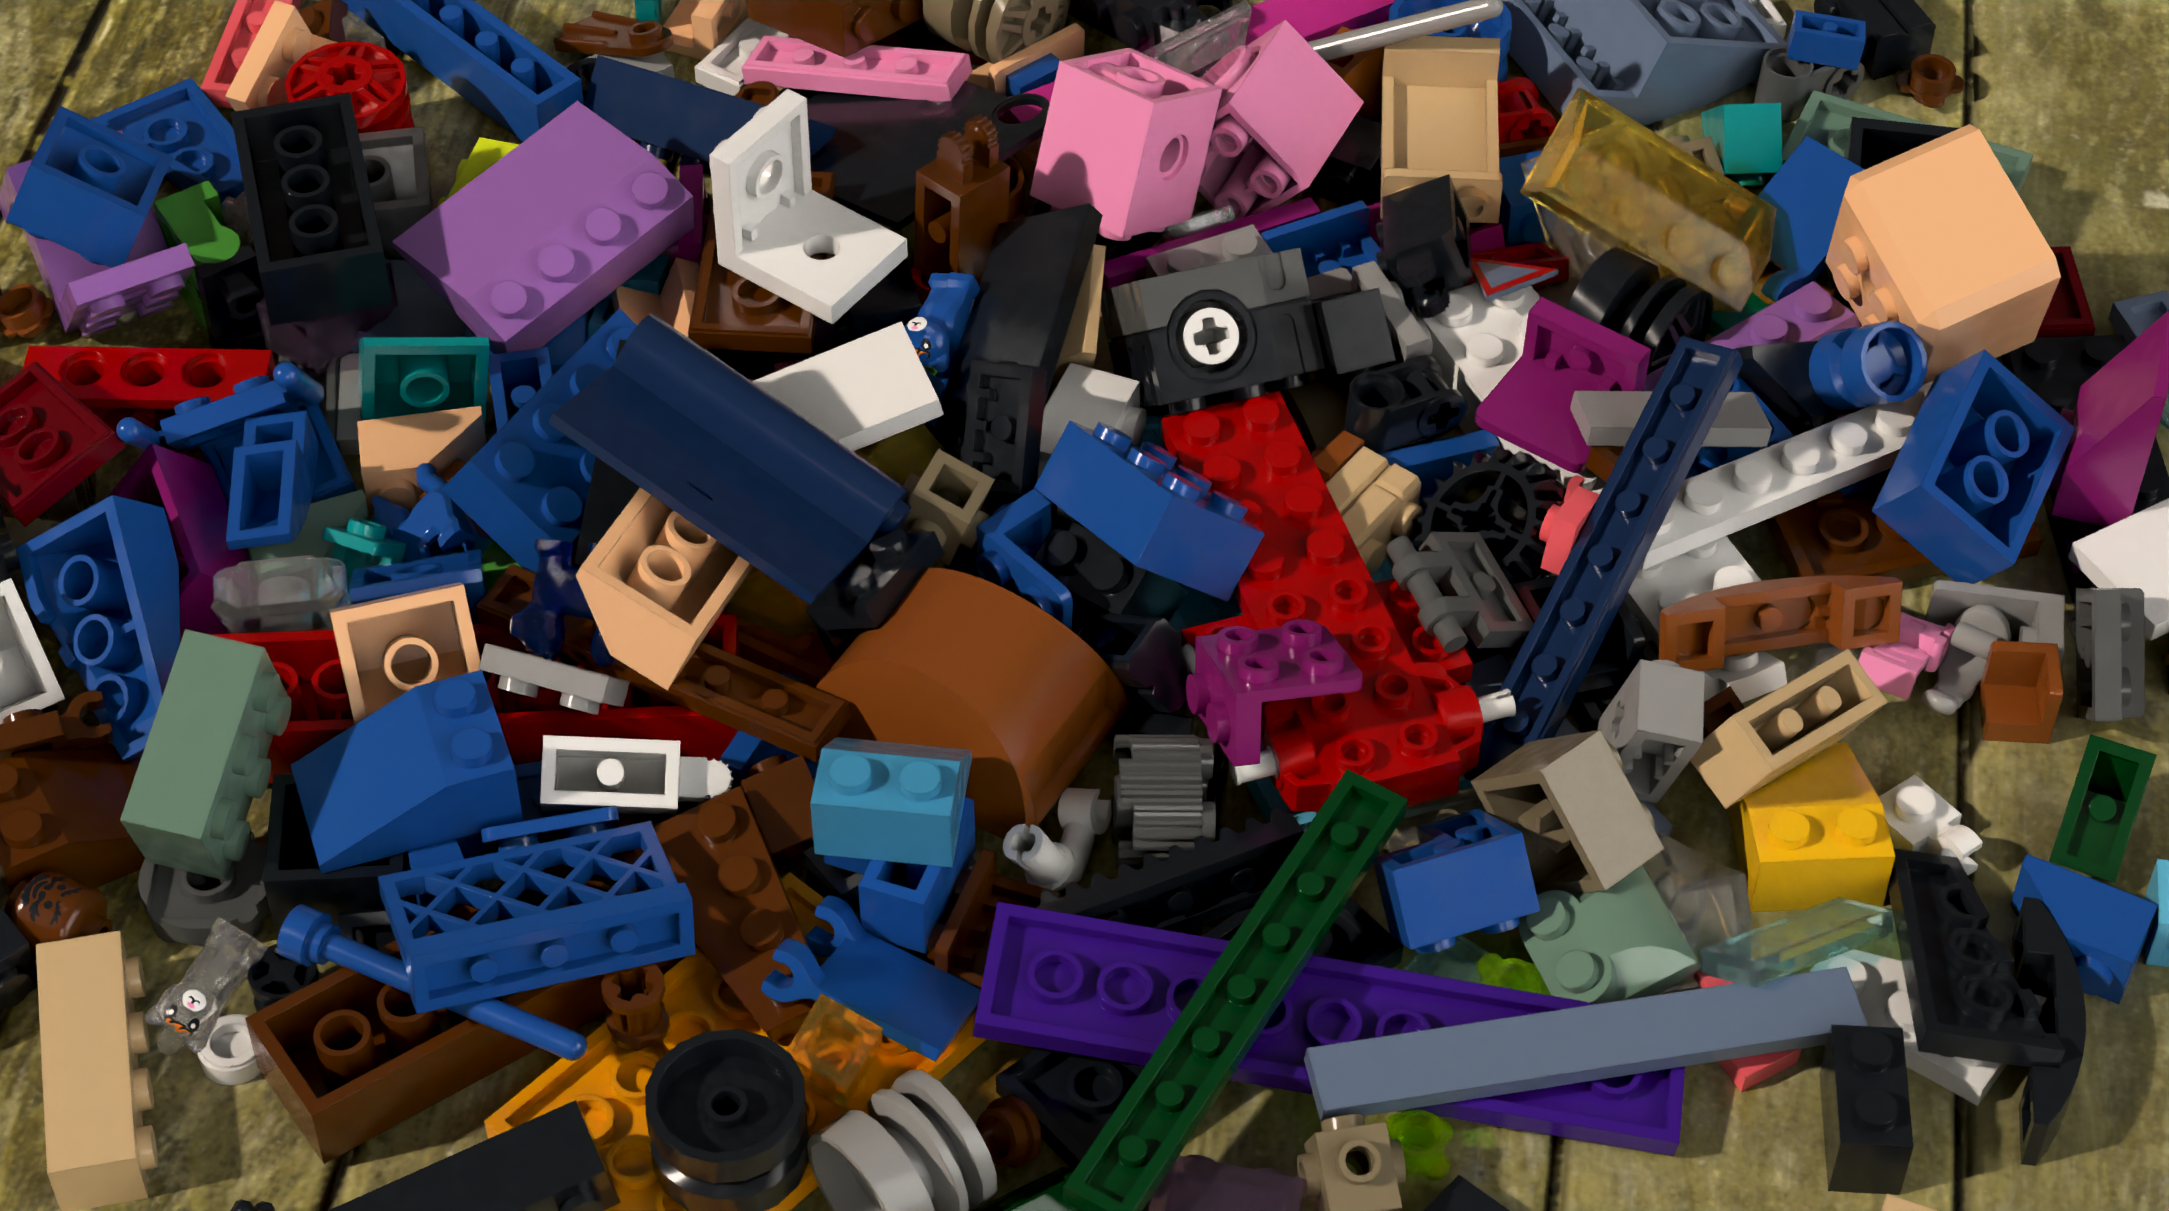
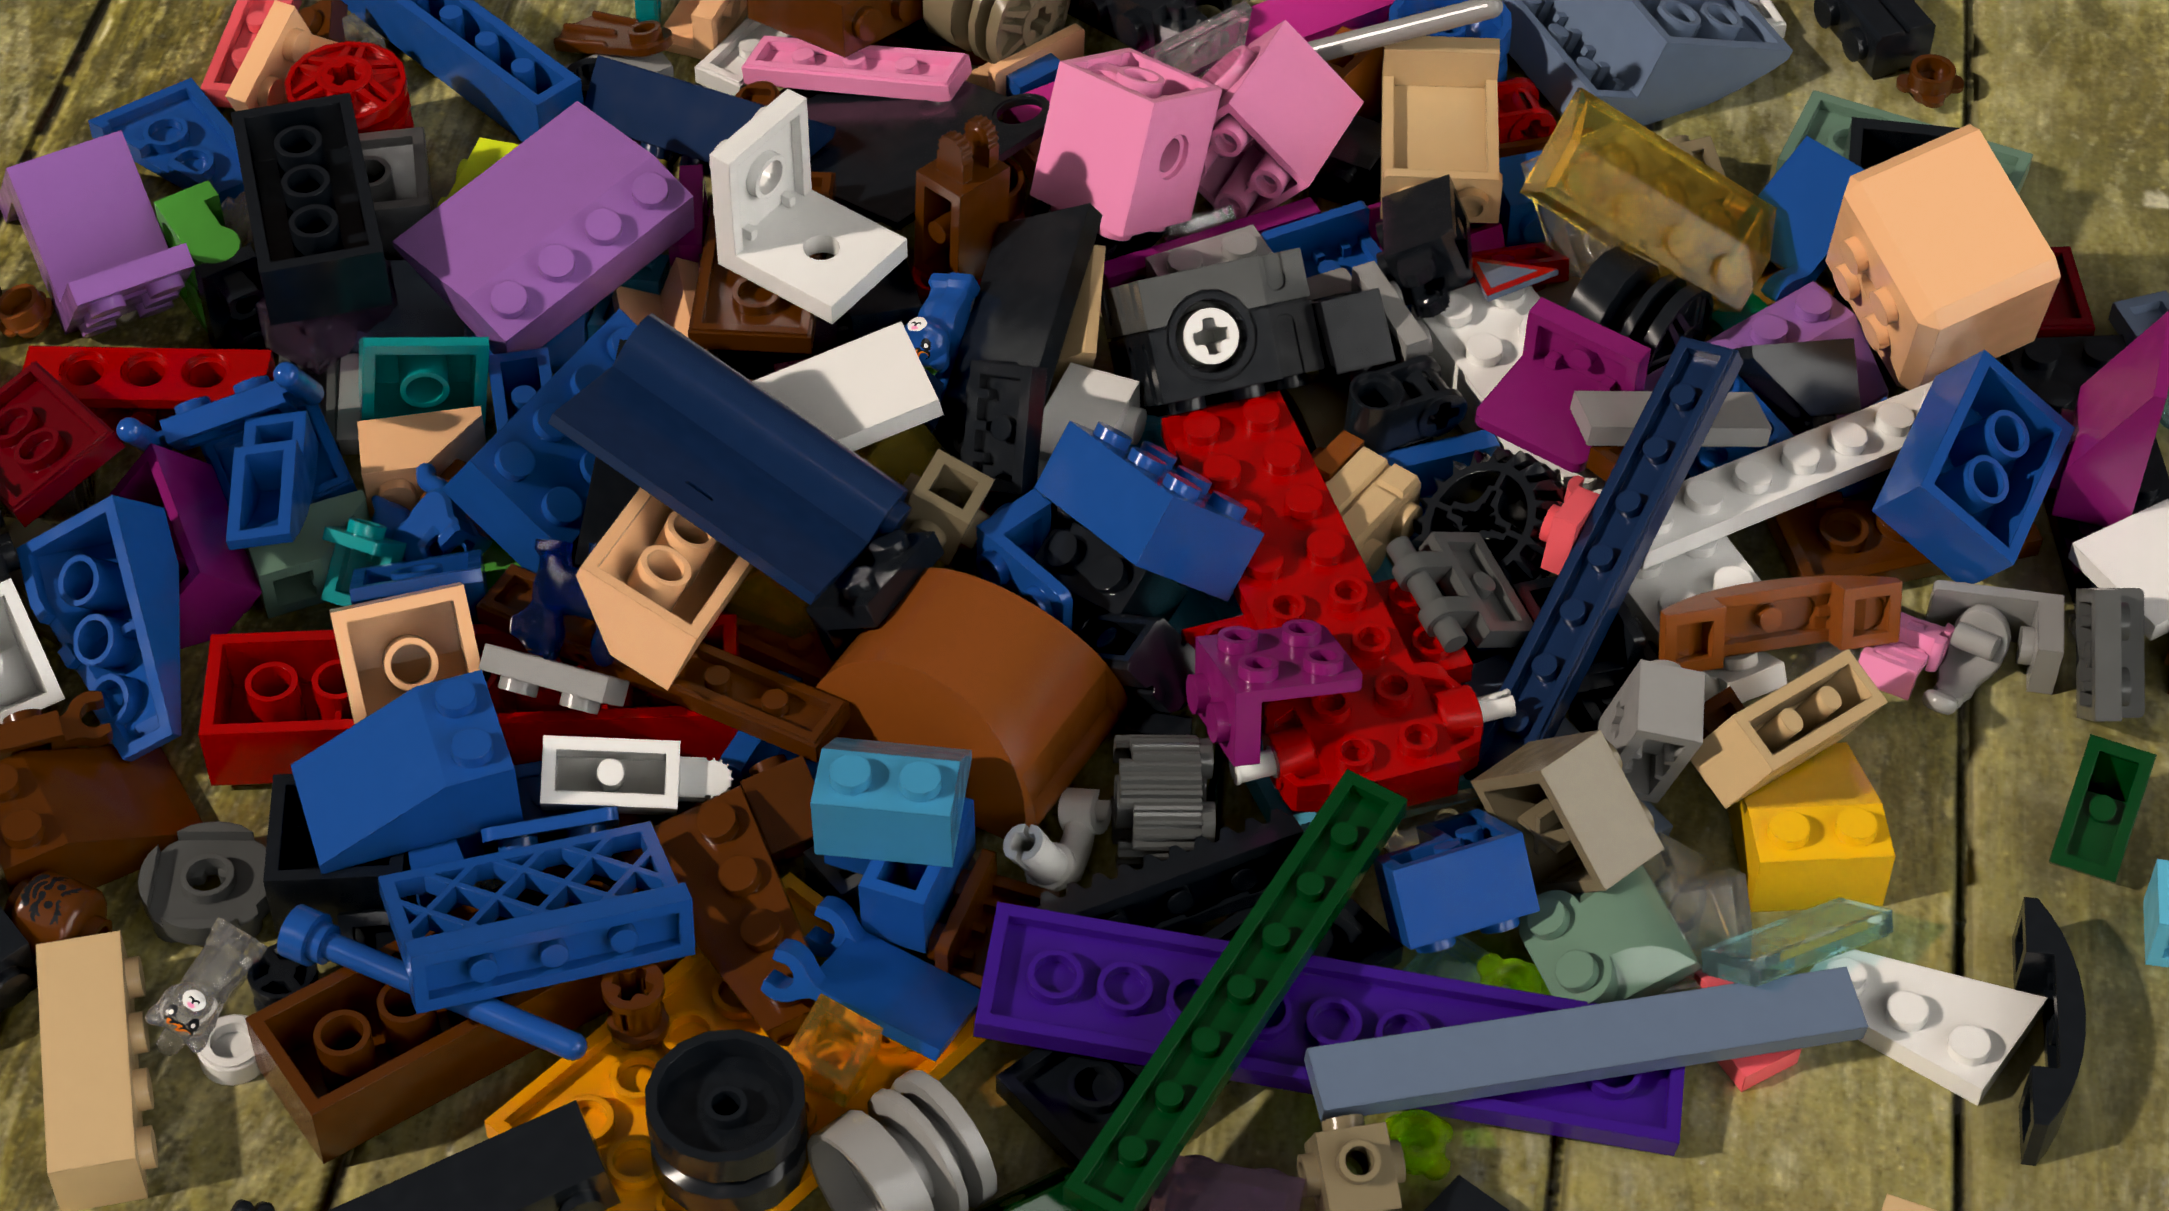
(89, 189): blue slope -> none
(206, 755): sand green brick -> none
(280, 594): clear slope -> none
(1010, 1131): reddish brown plate -> none
(1746, 140): teal slope -> none
(1794, 81): dark grey piece -> none
(1826, 40): blue piece -> none
(1865, 1109): black brick -> none
(1868, 365): blue wheel -> none
(1928, 823): white plate -> none
(1958, 973): black wing -> none
(2020, 692): dark orange panel -> none
(2098, 921): blue slope -> none

